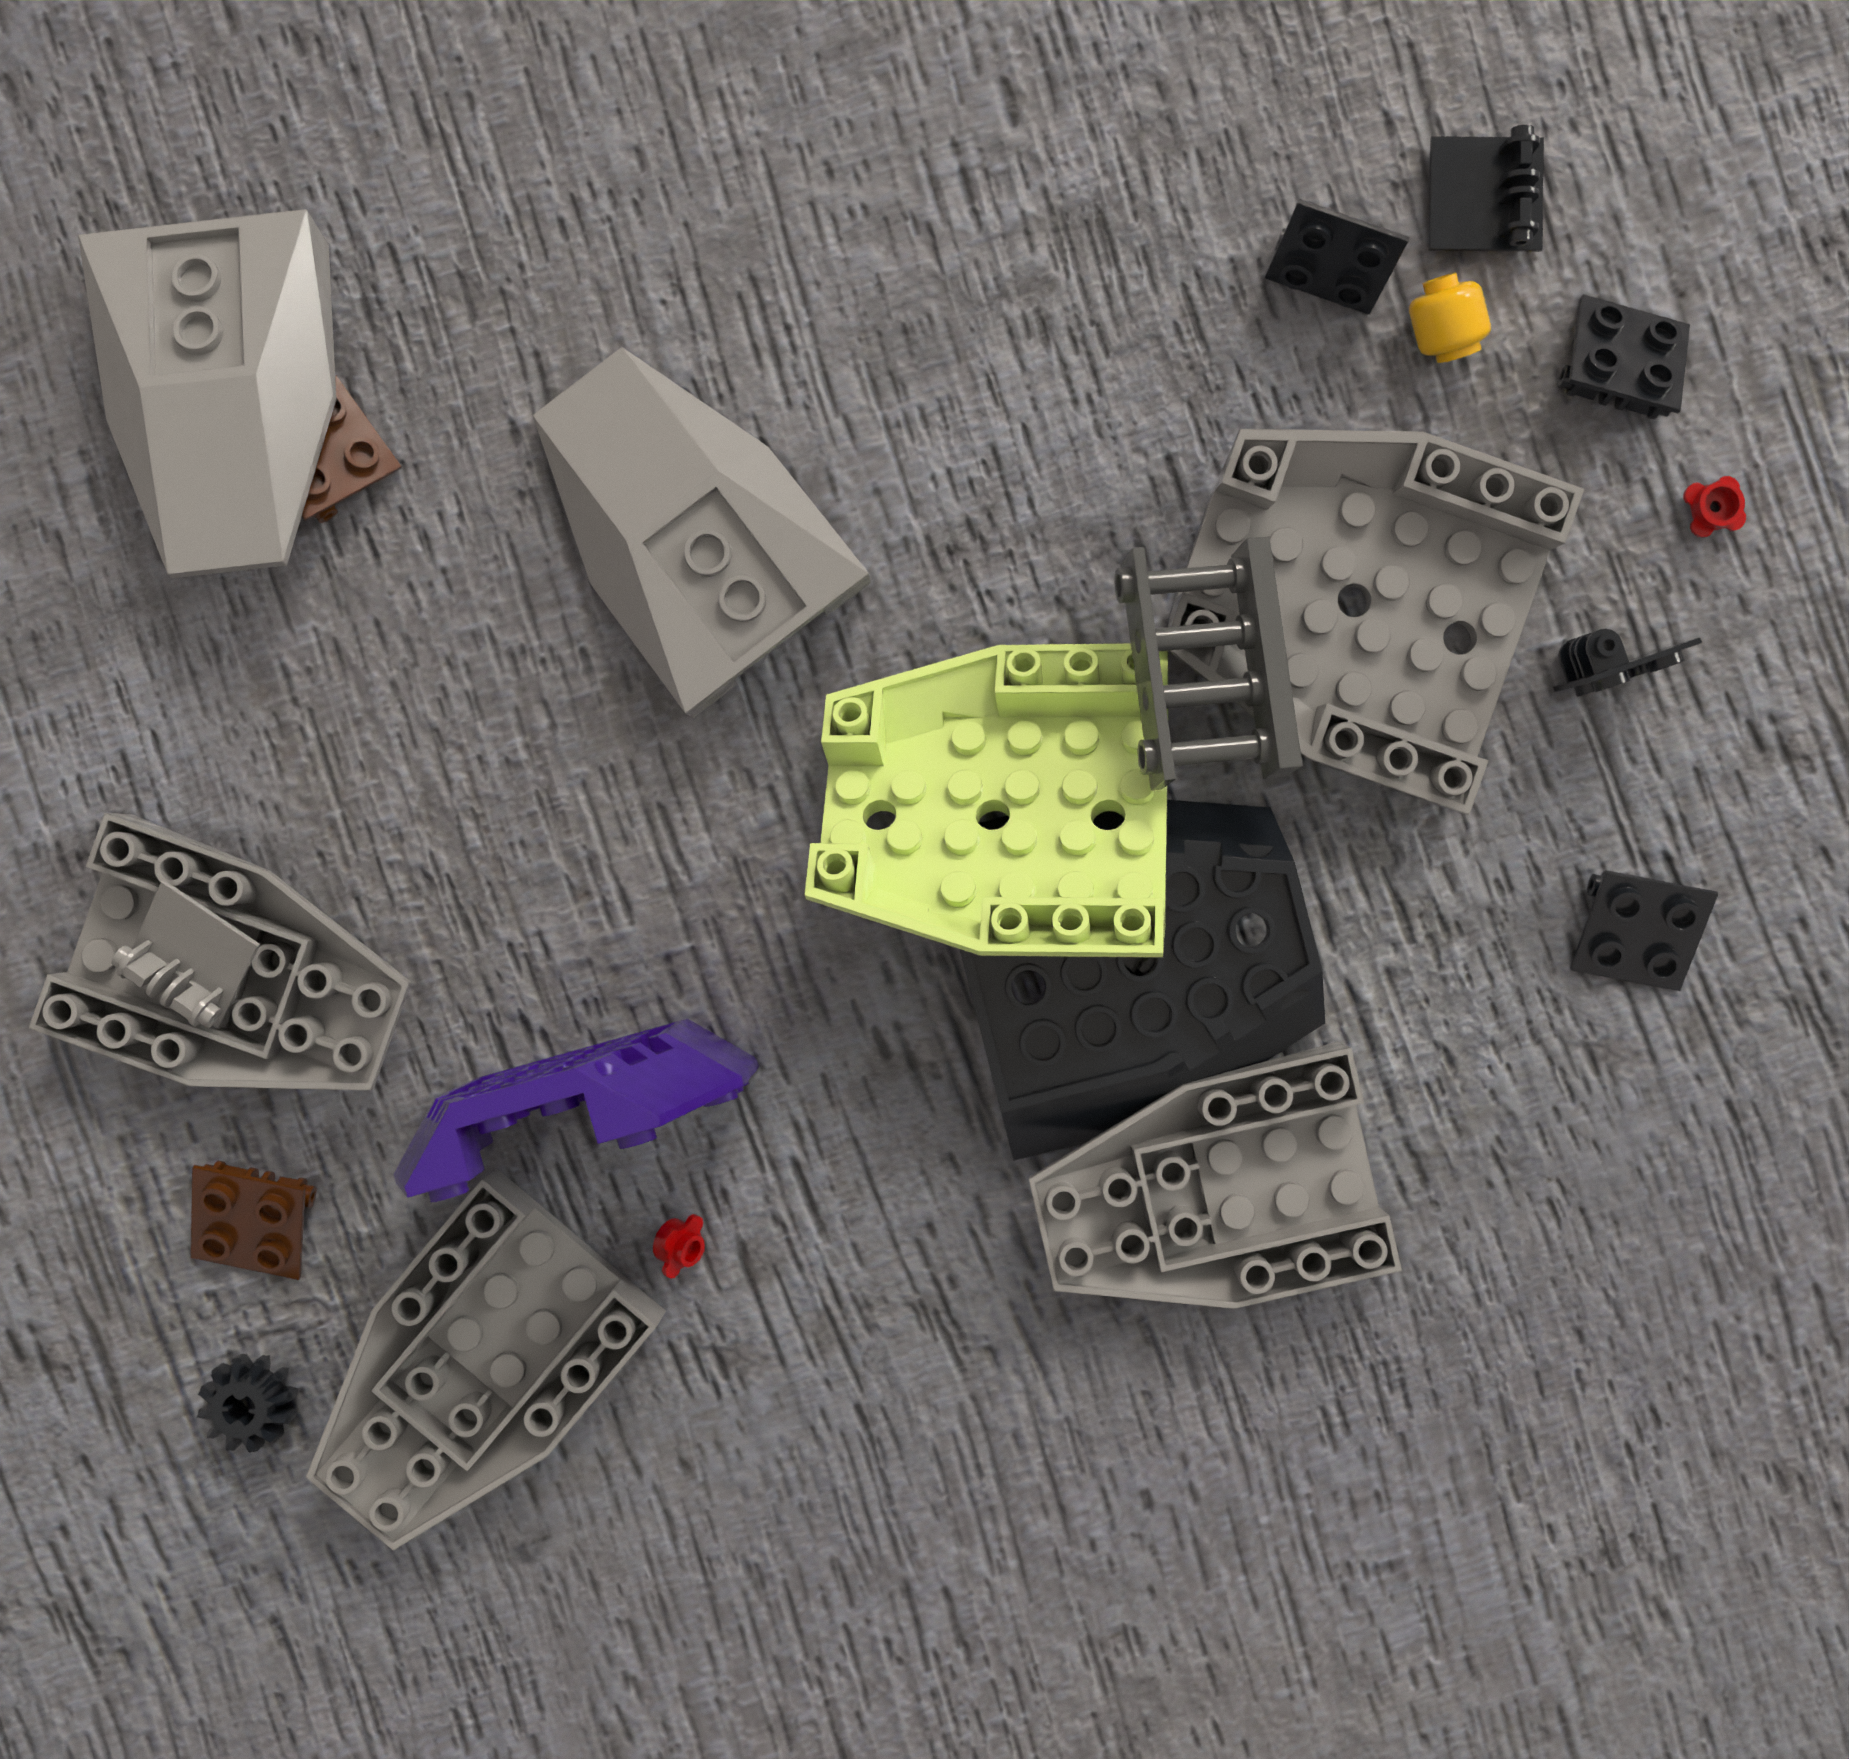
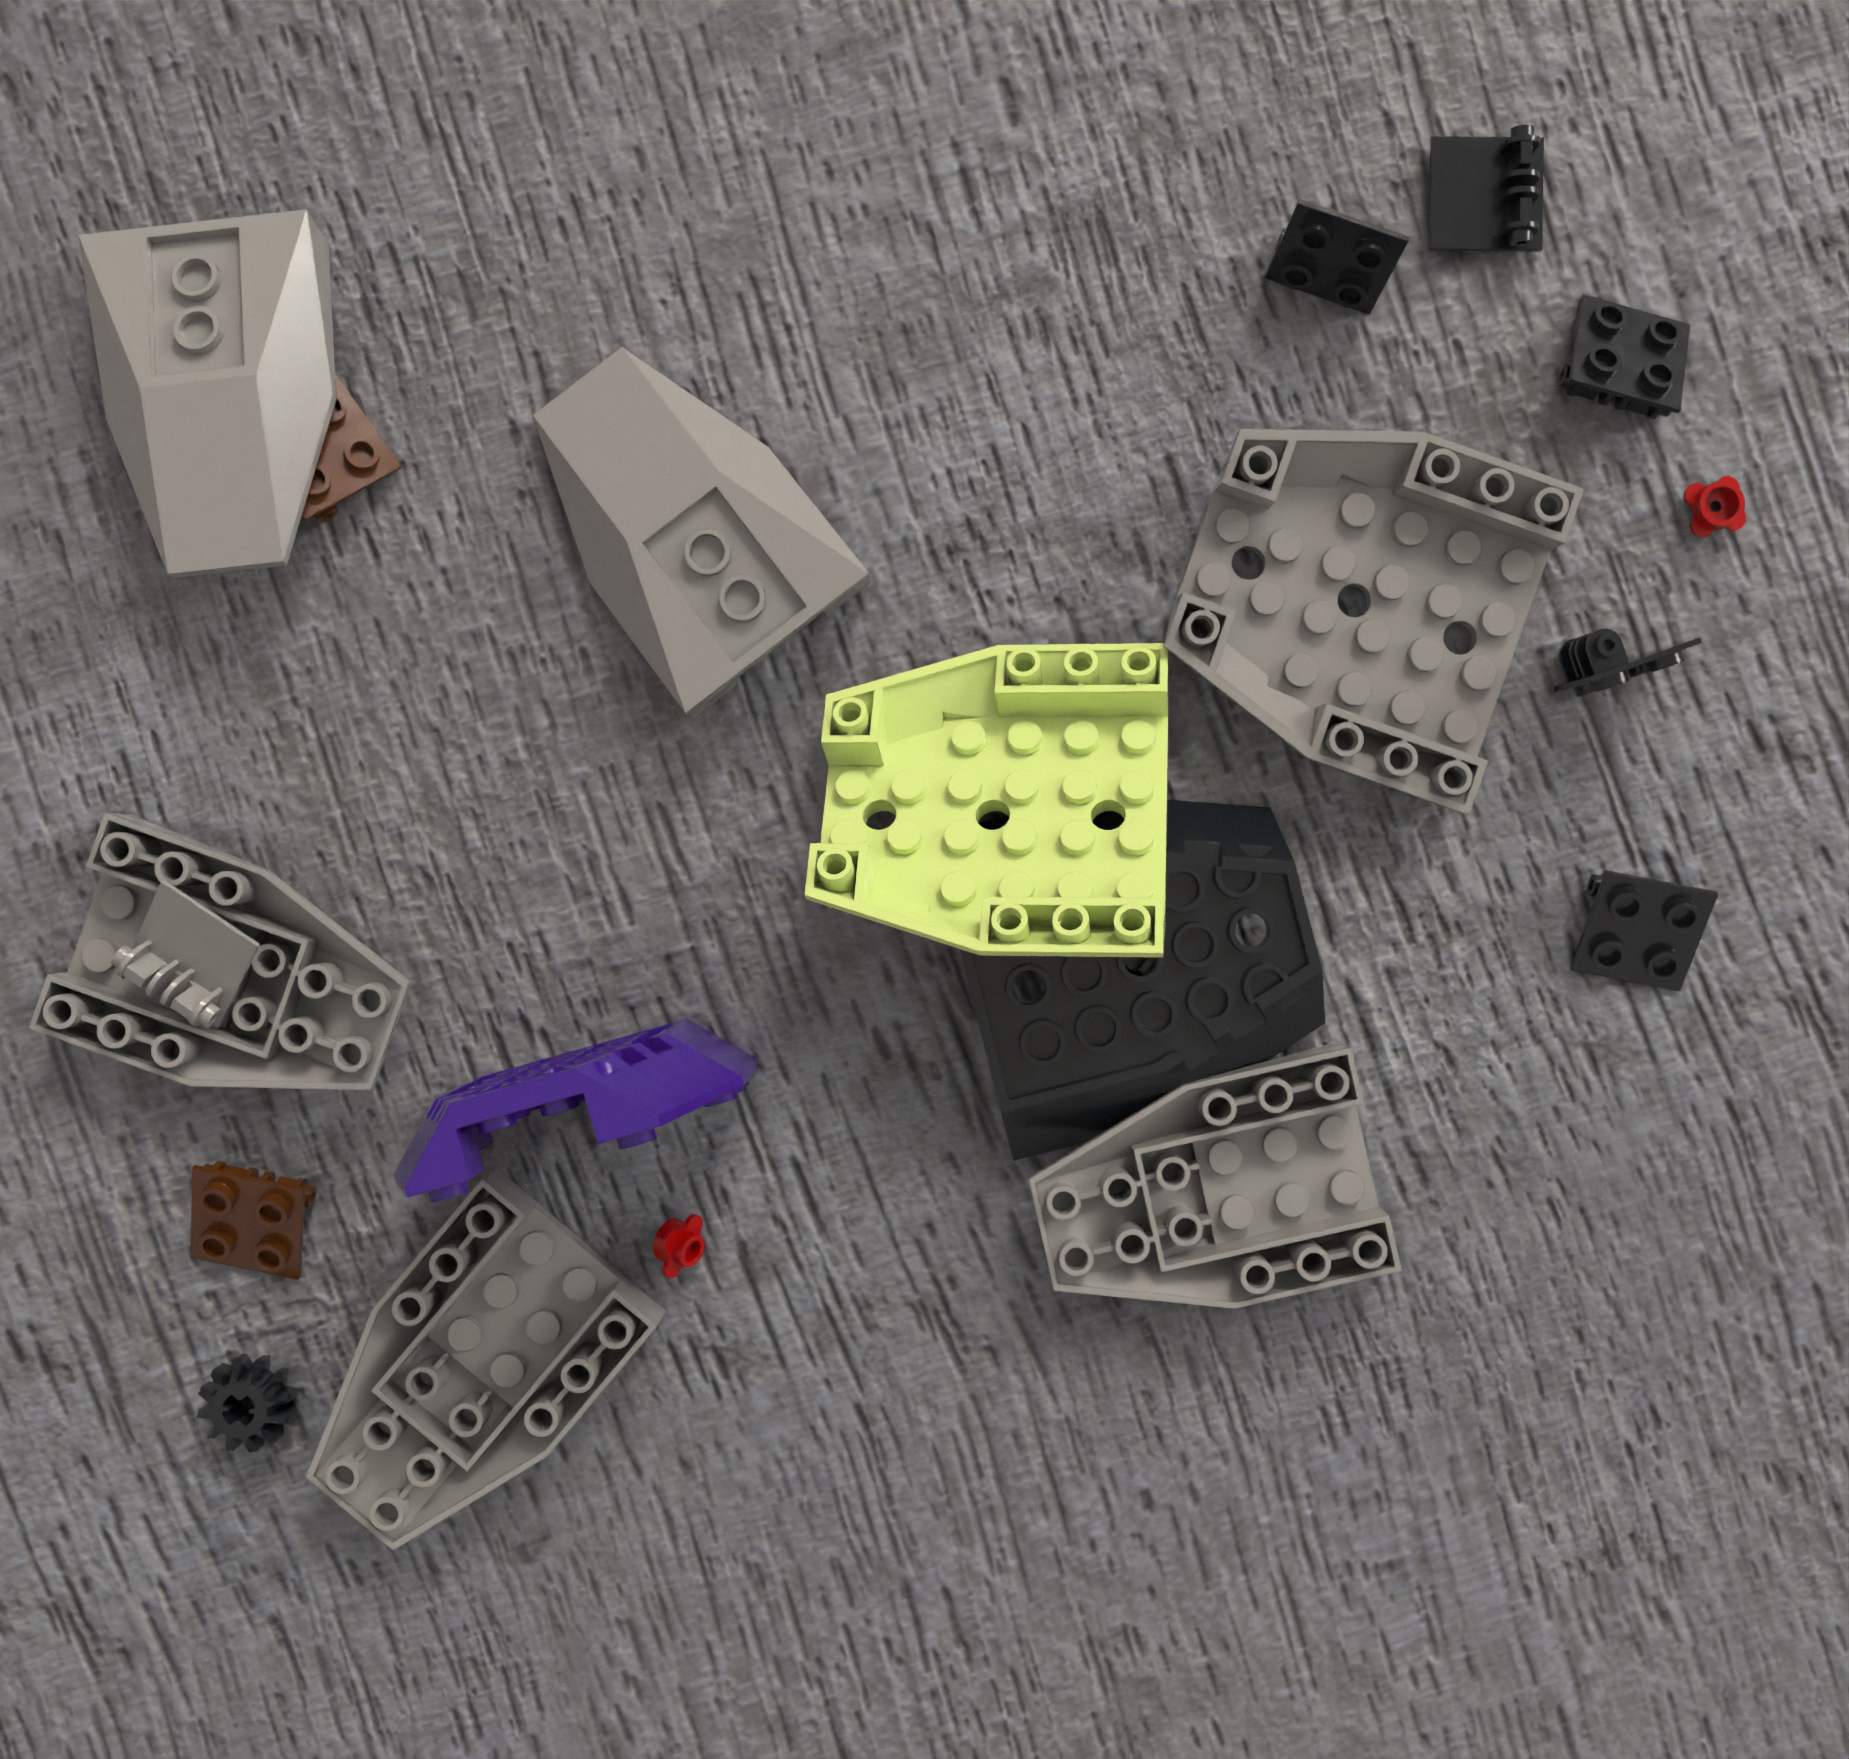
(1255, 630): dark grey fence -> none
(1449, 318): yellow head -> none

